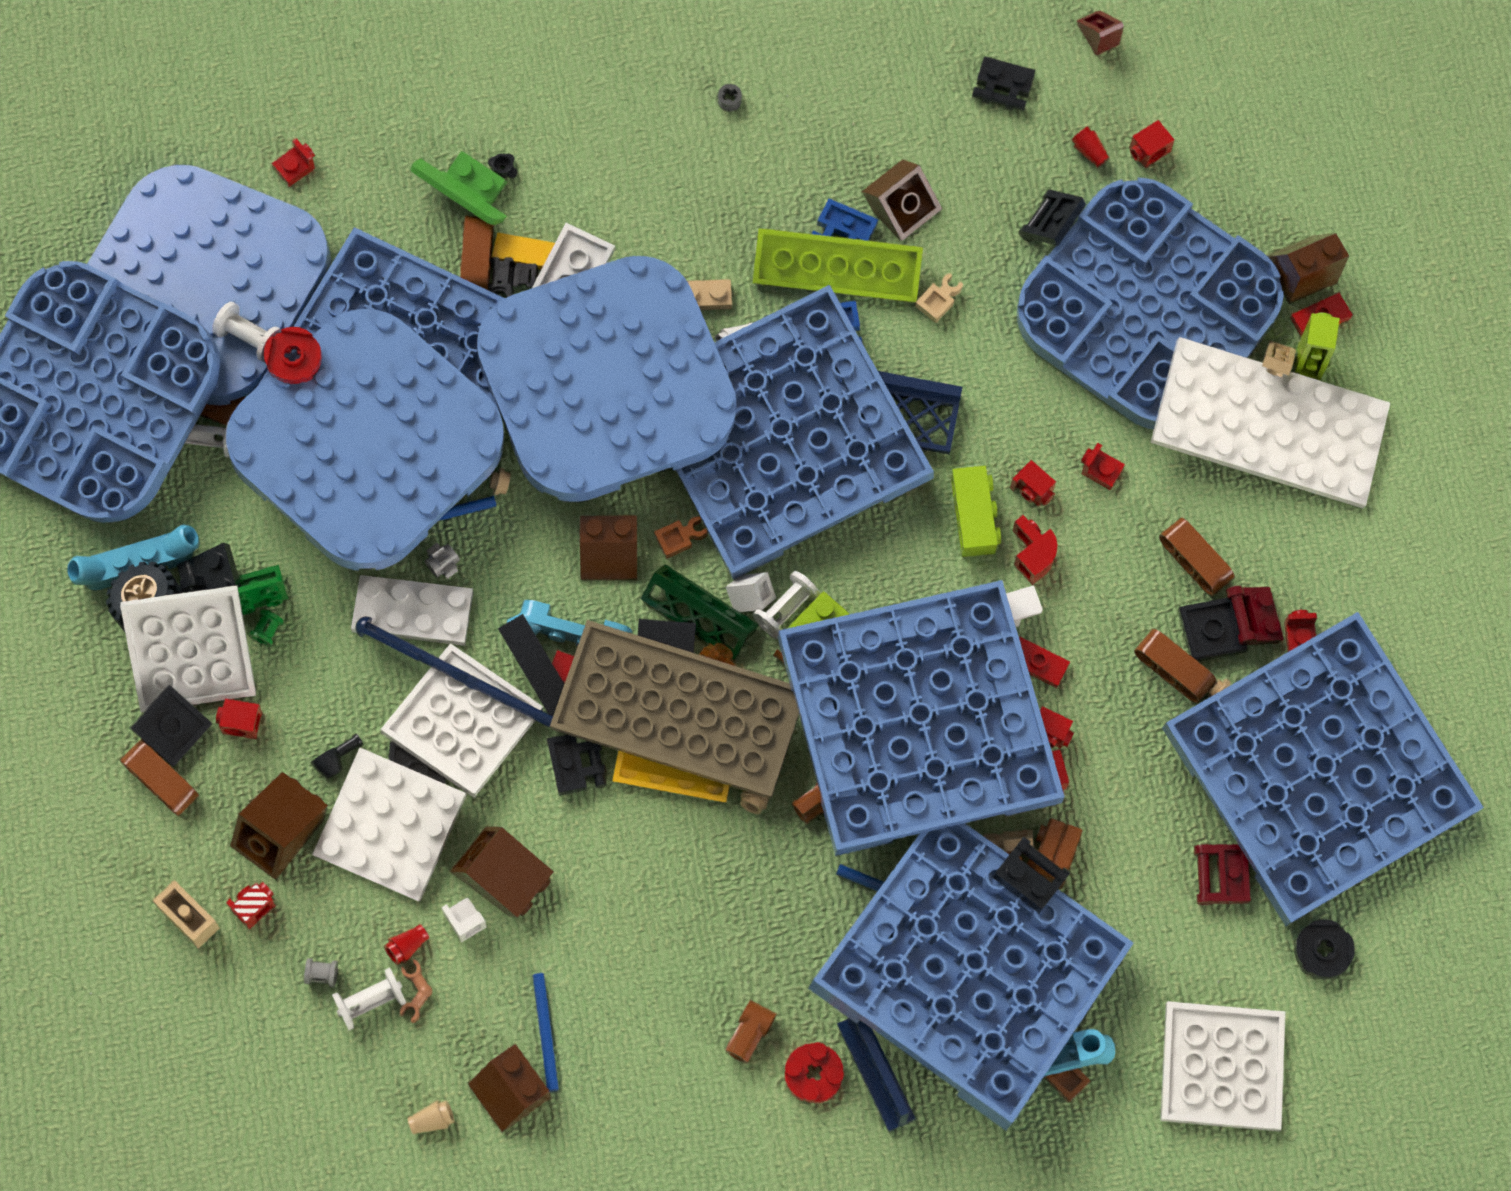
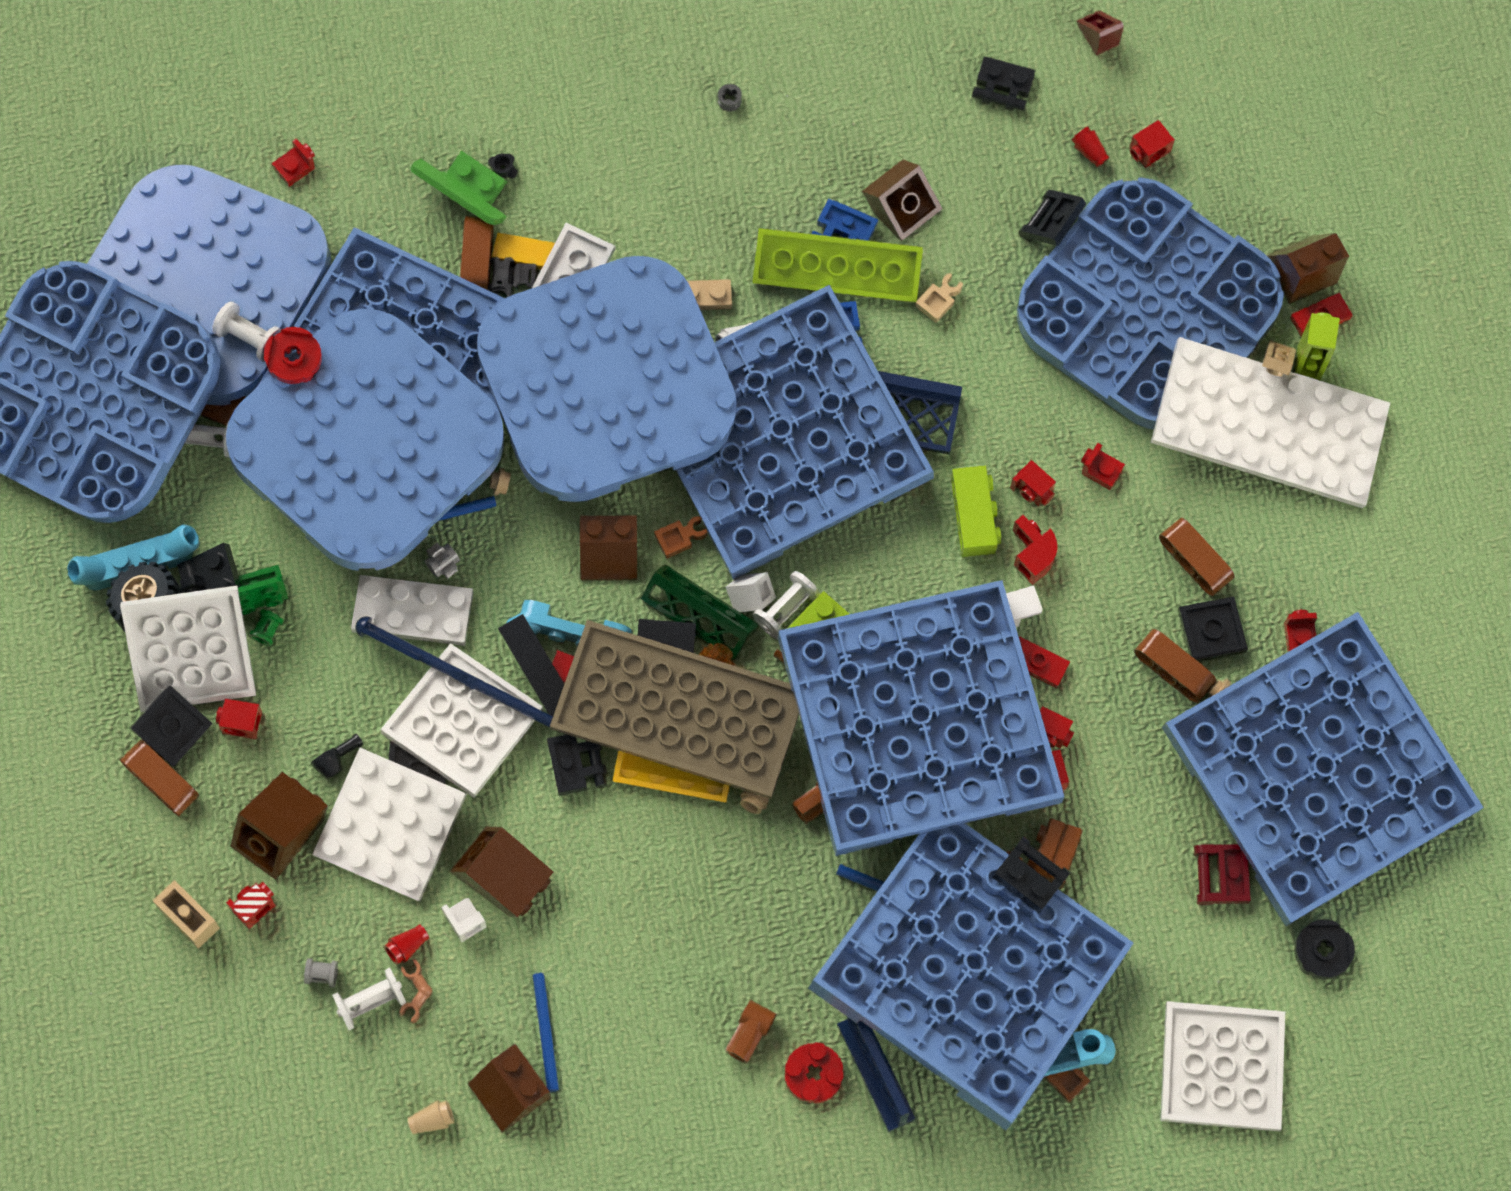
(1009, 839): tan plate -> none
(1257, 614): dark red plate -> none

